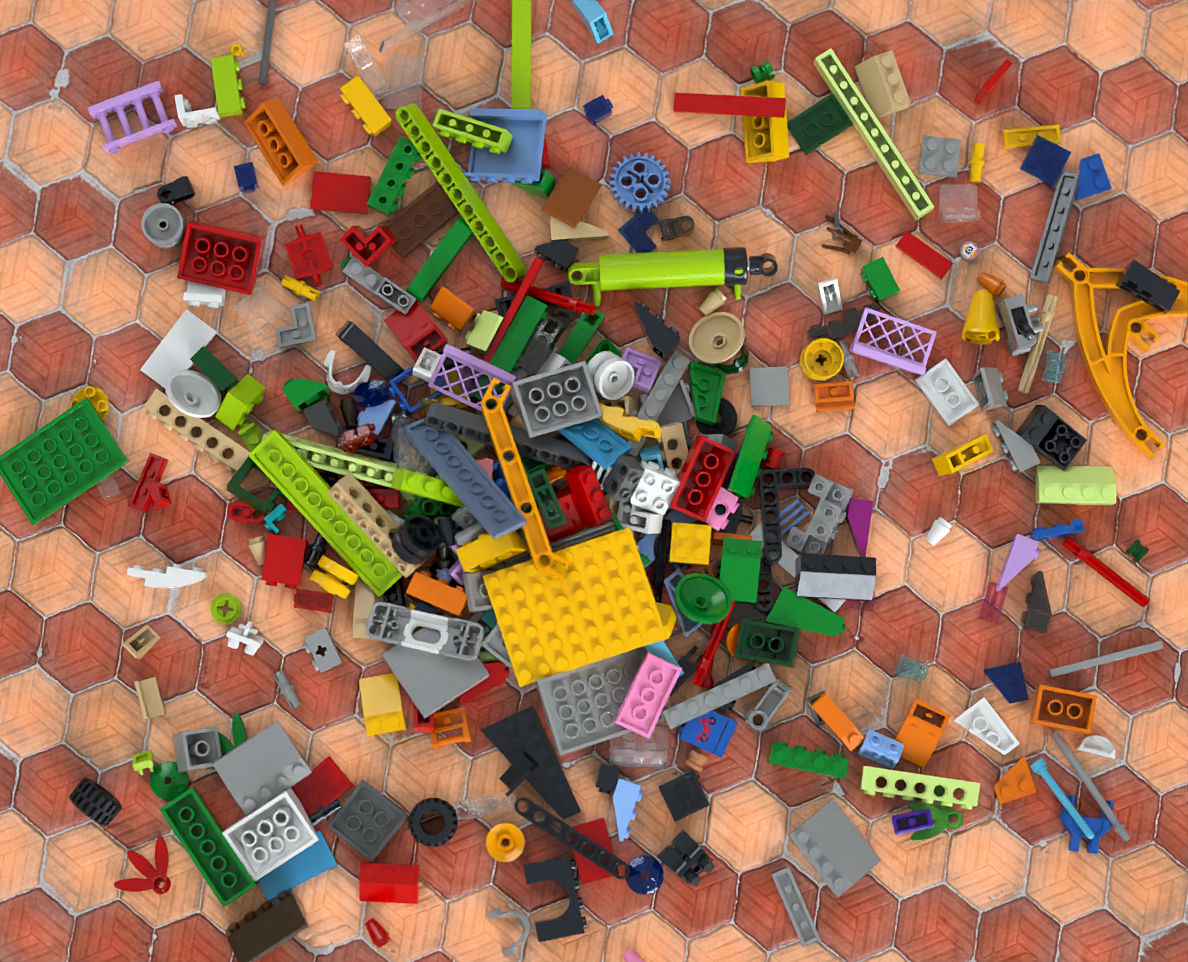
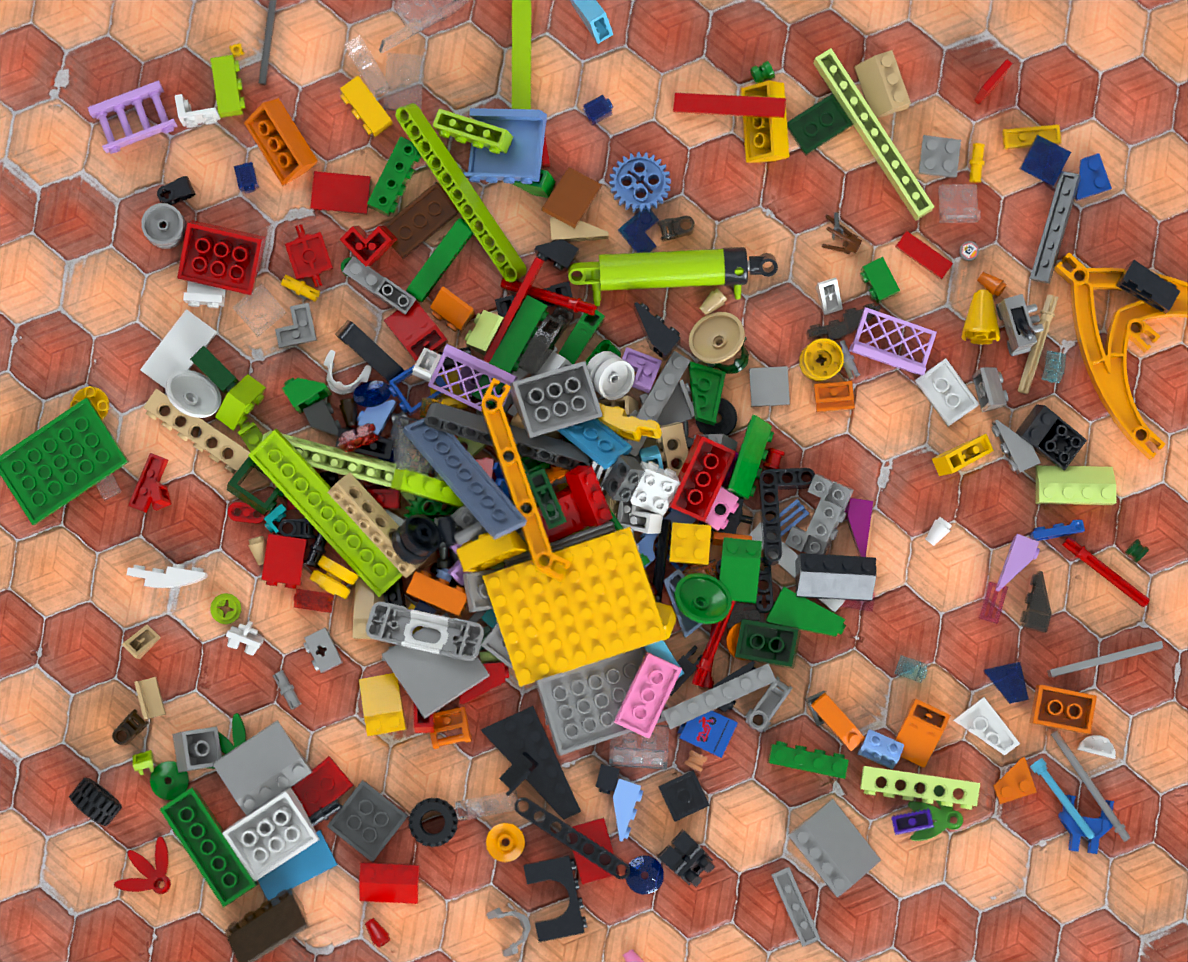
(130, 727): none -> dark brown piece
(299, 528): none -> black piece

